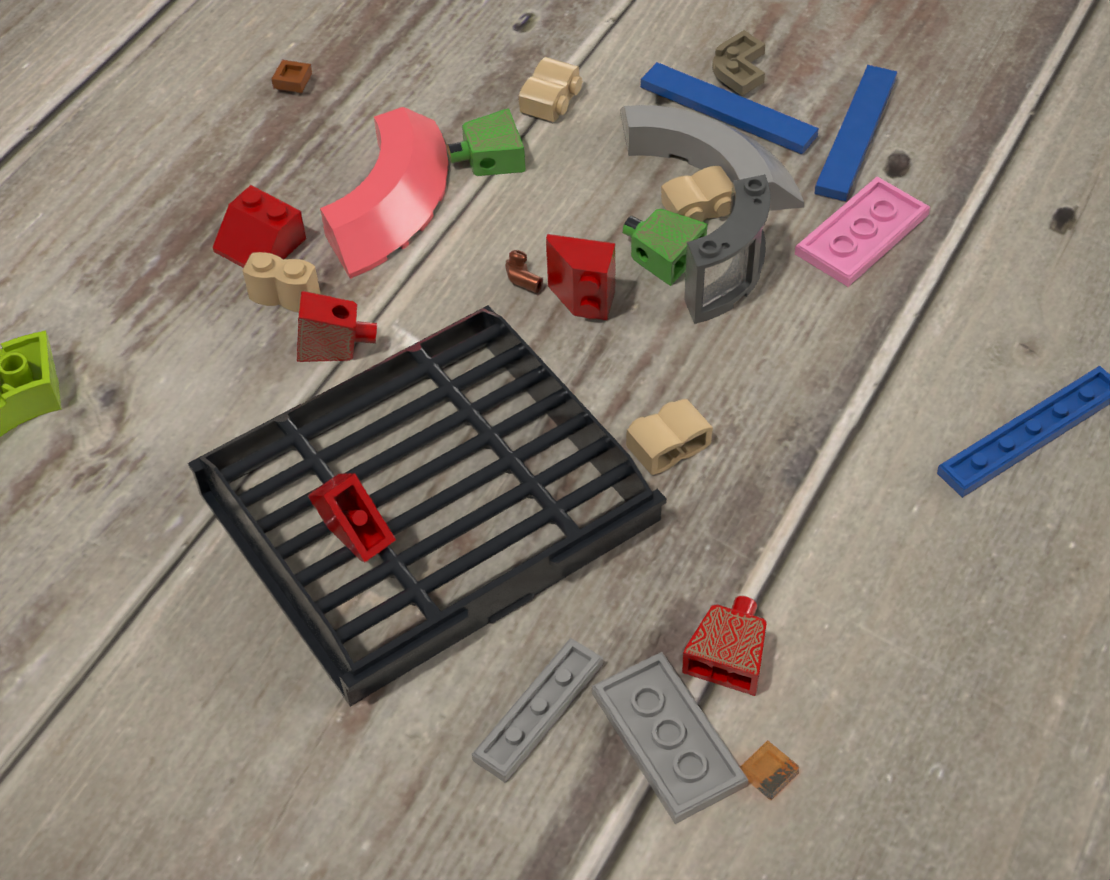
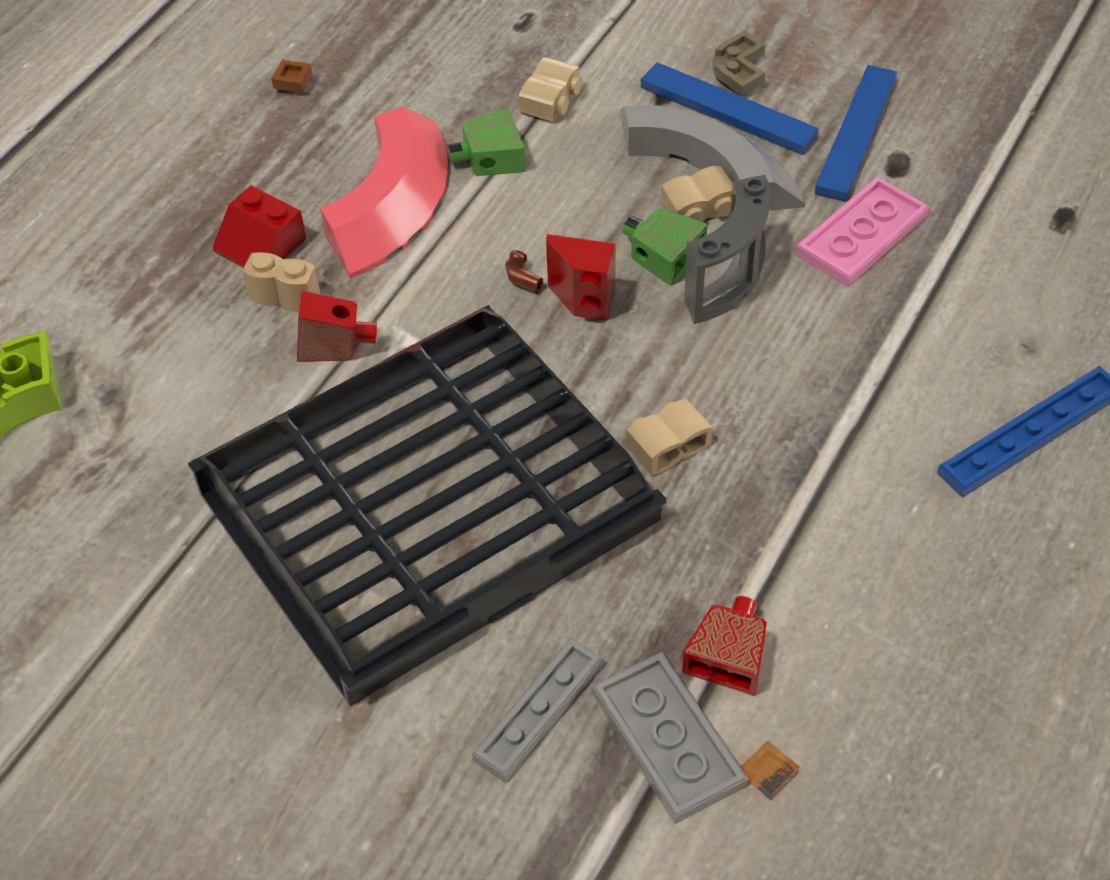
(352, 516): red slope -> none

